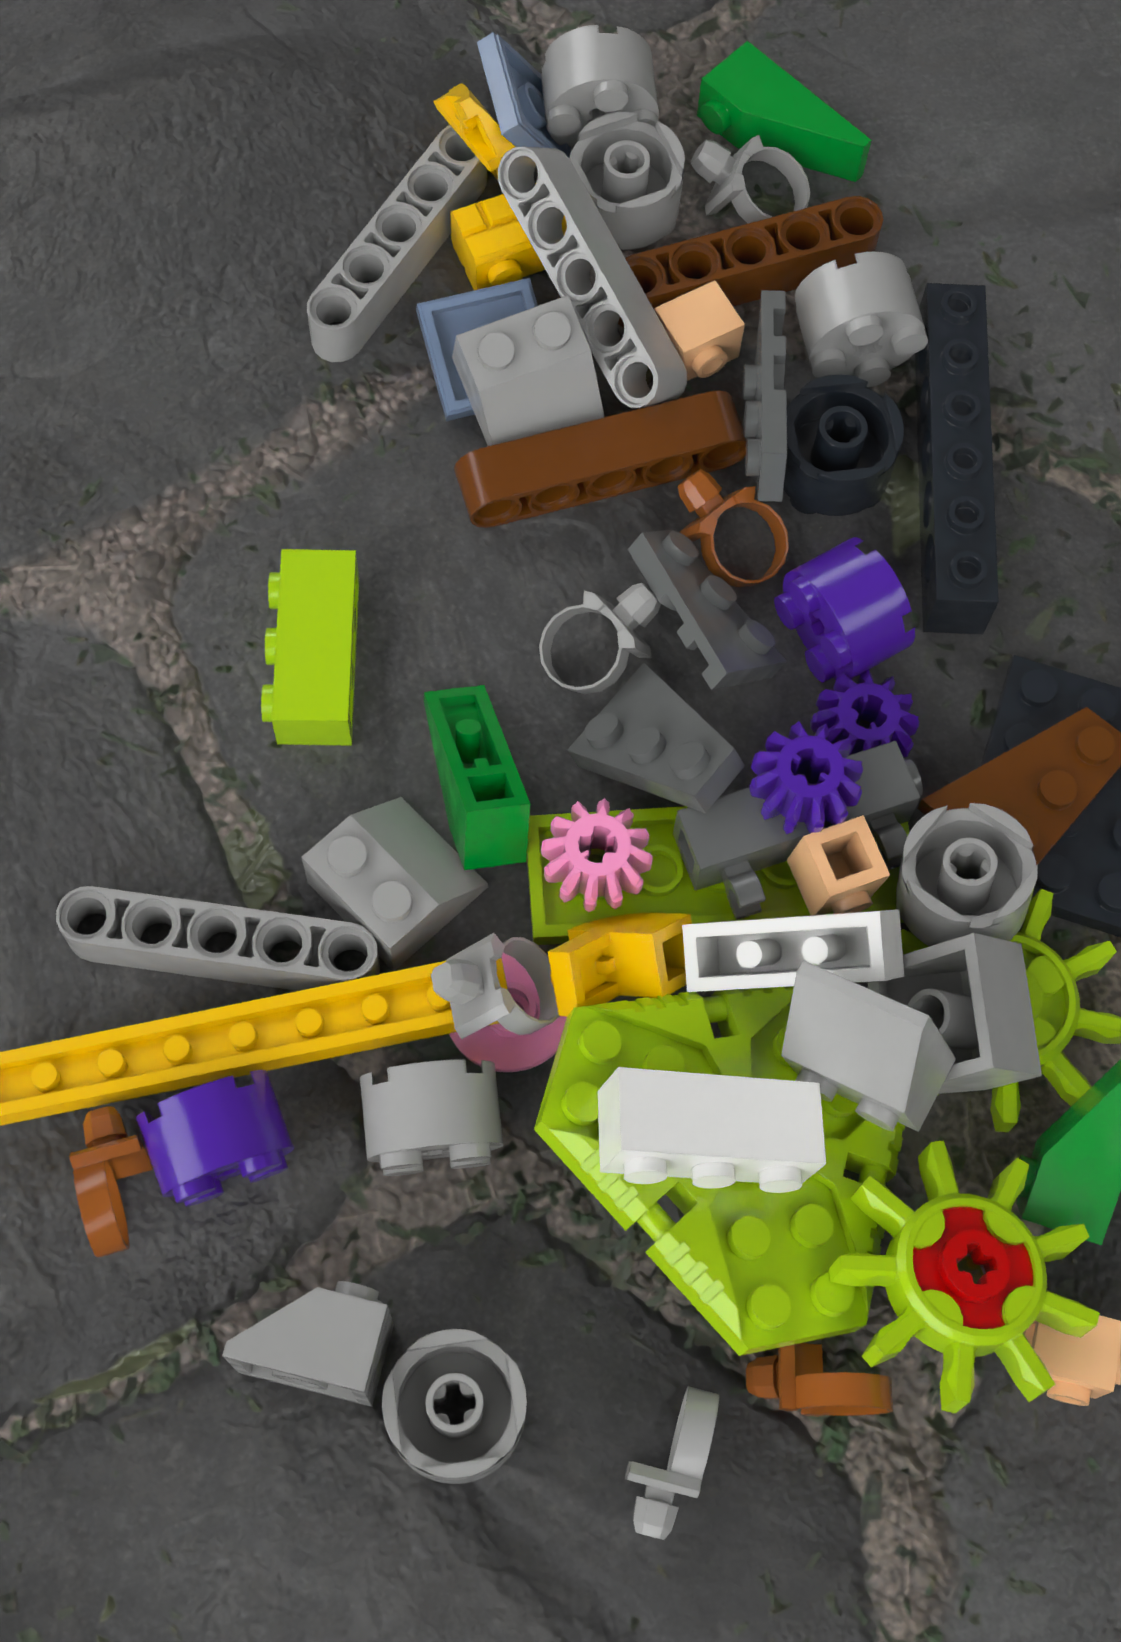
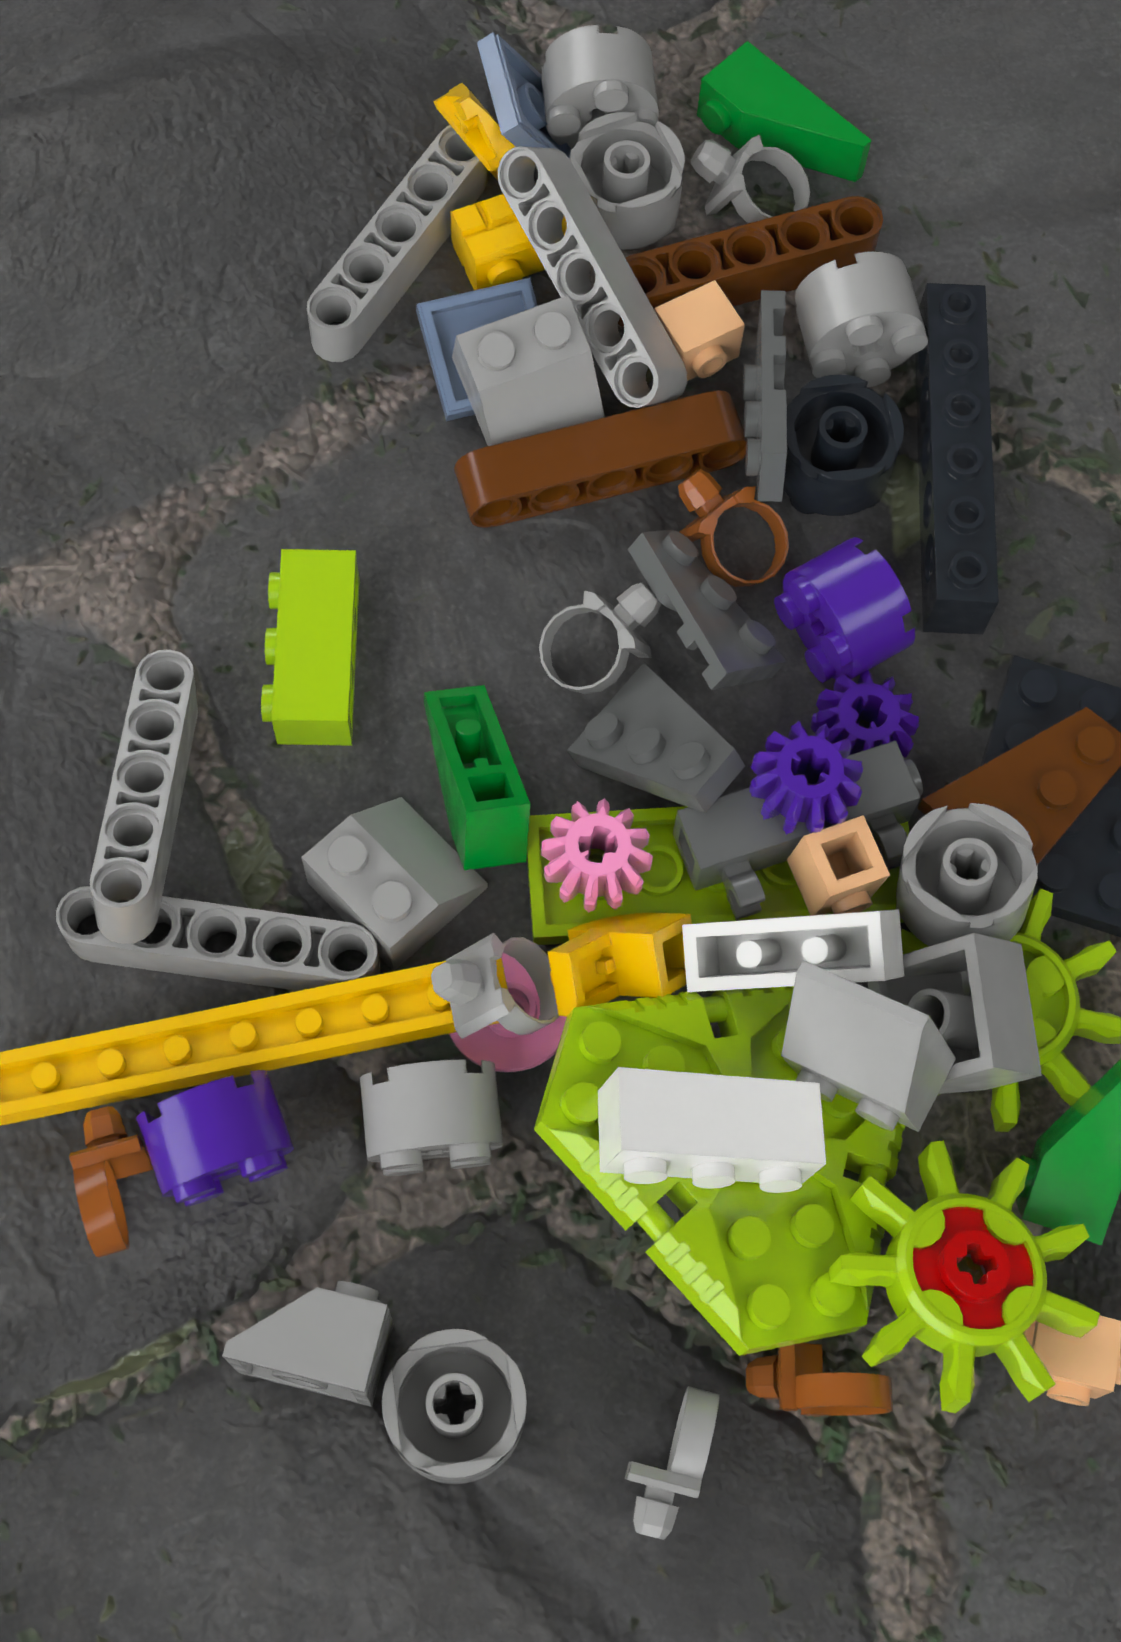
(144, 797): none -> light grey beam

